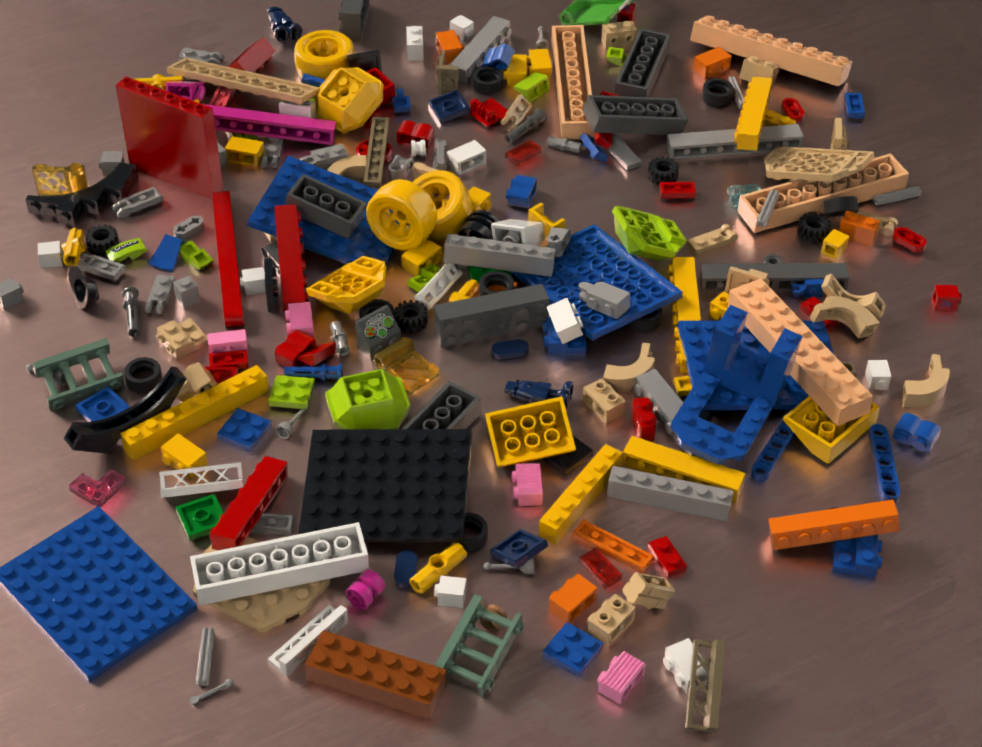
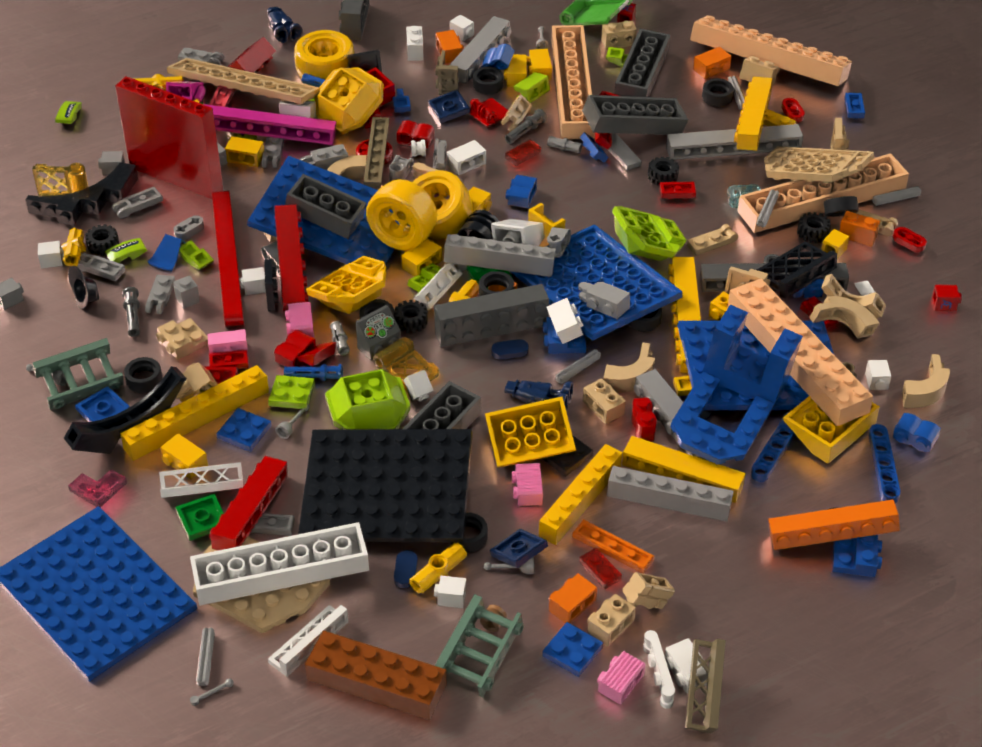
(68, 112): none -> lime slope
(368, 586): dark pink wheel -> none
(418, 386): none -> white brick
(578, 366): none -> light grey axle
(661, 675): none -> white plate
(667, 556): red plate -> none
(802, 274): none -> black fence
(864, 288): none -> white sticker

